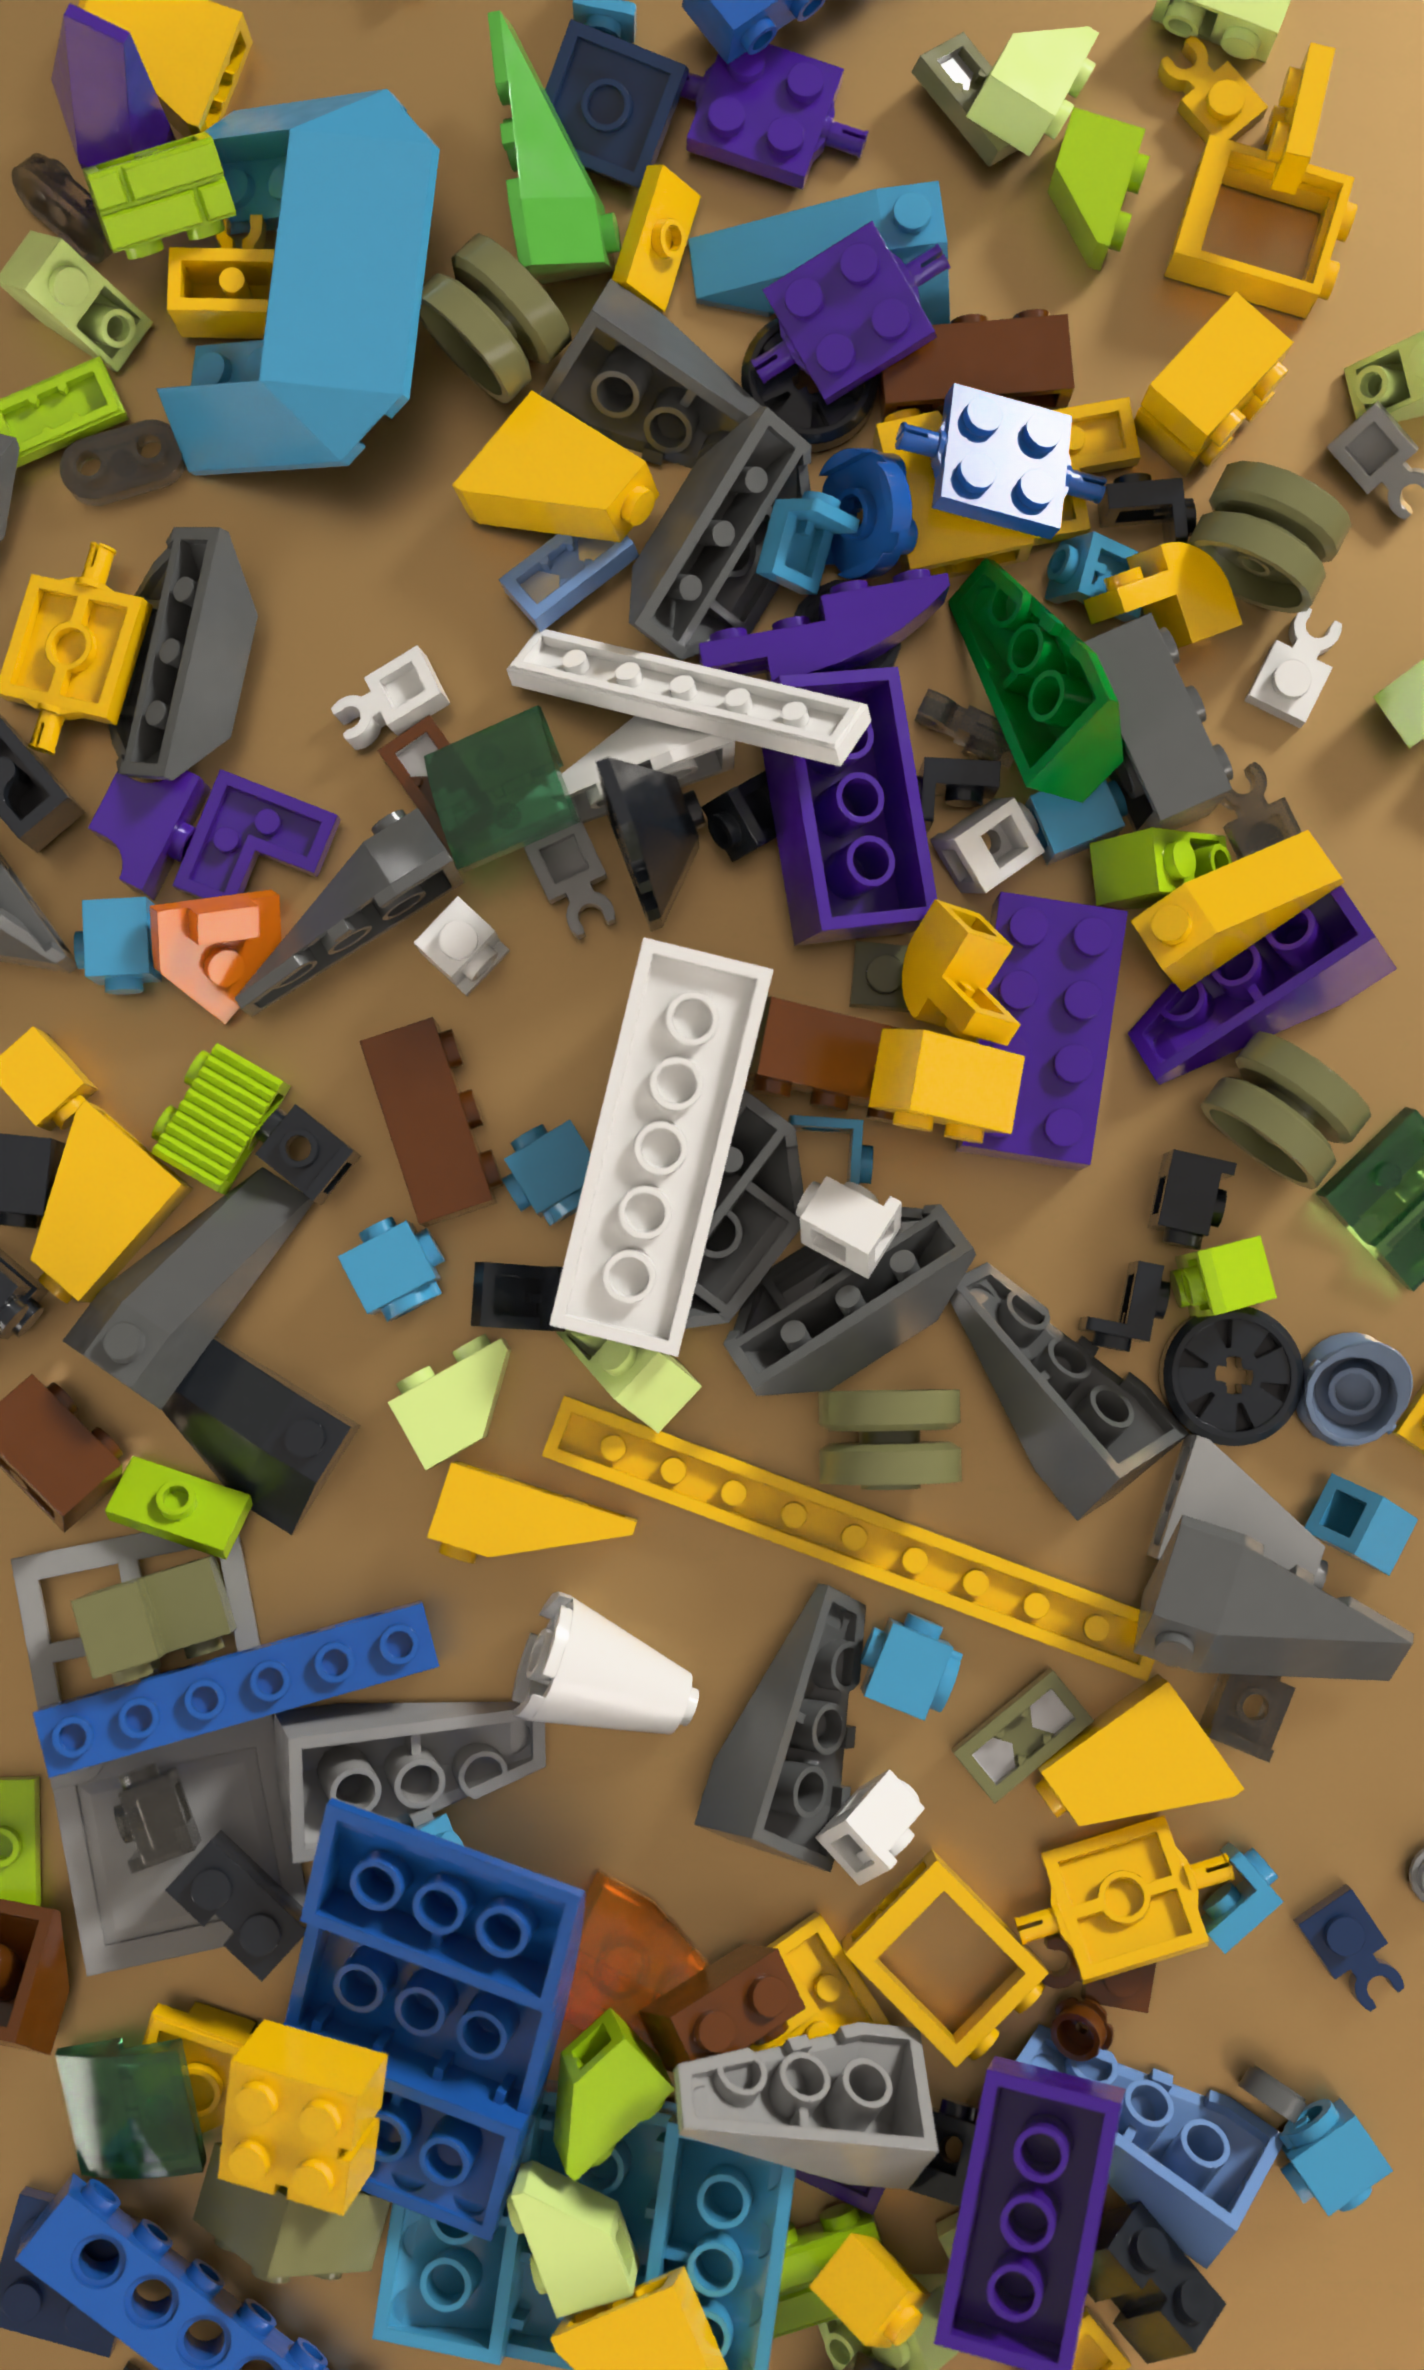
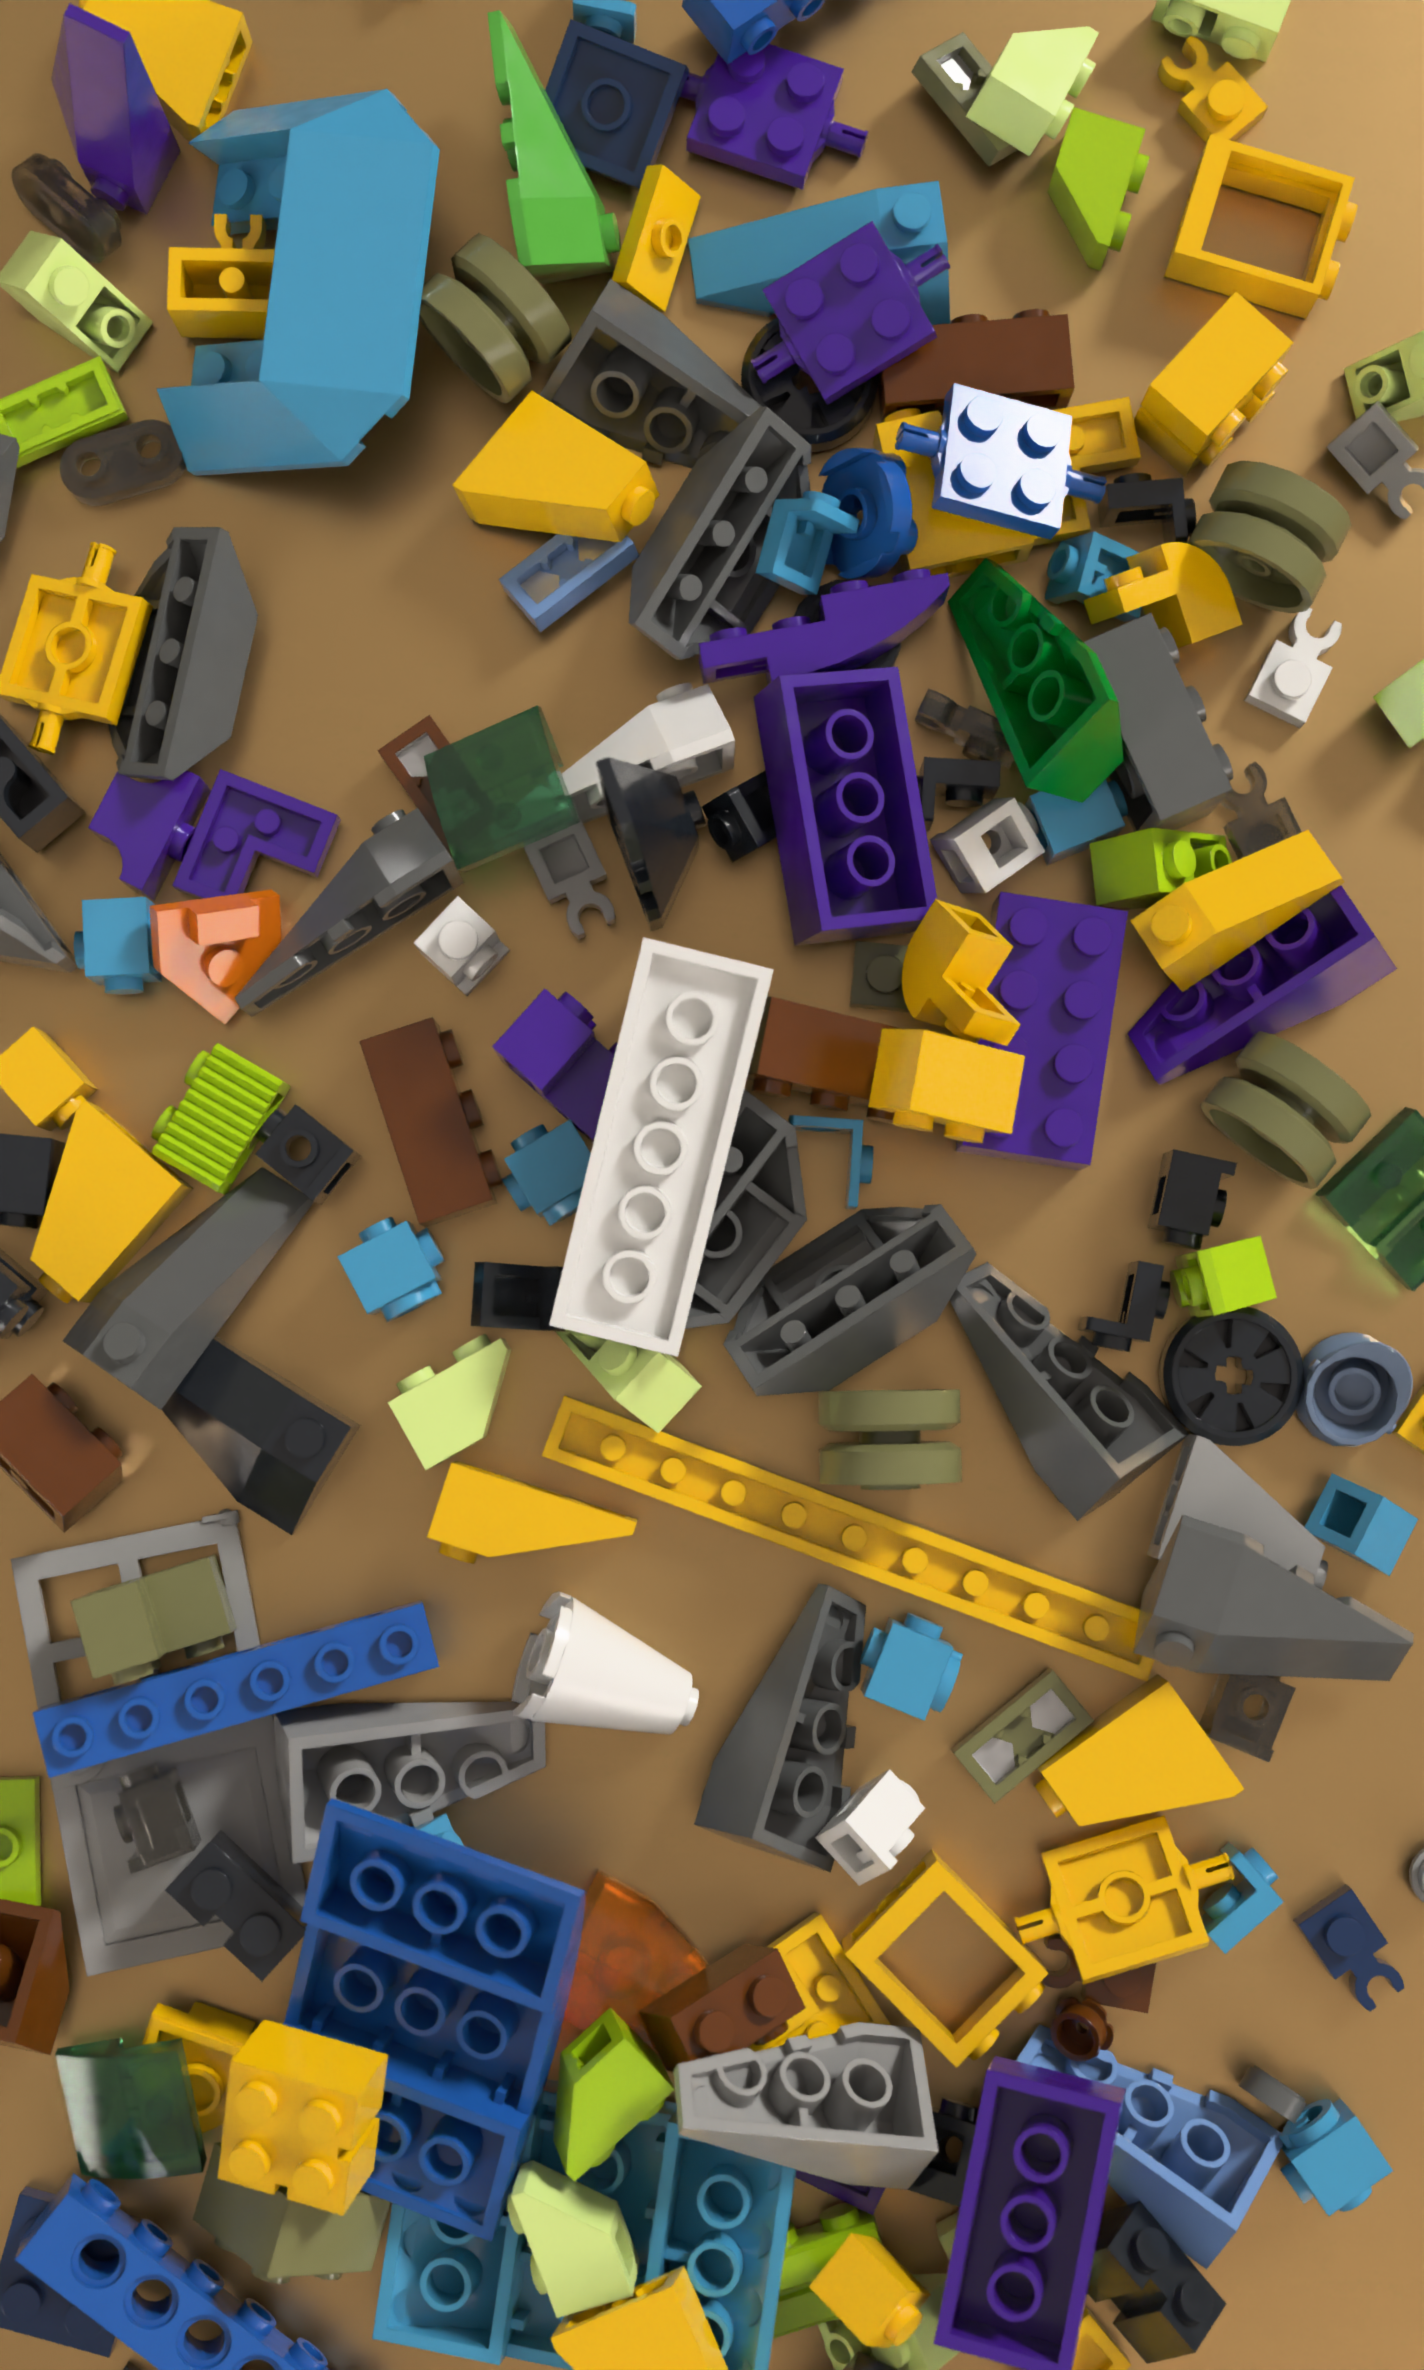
(160, 195): lime brick -> none
(179, 1507): lime plate -> none
(398, 697): white plate -> none
(560, 1058): none -> dark purple brick
(691, 696): white tile -> none
(848, 1224): white brick -> none
(1296, 118): yellow plate -> none

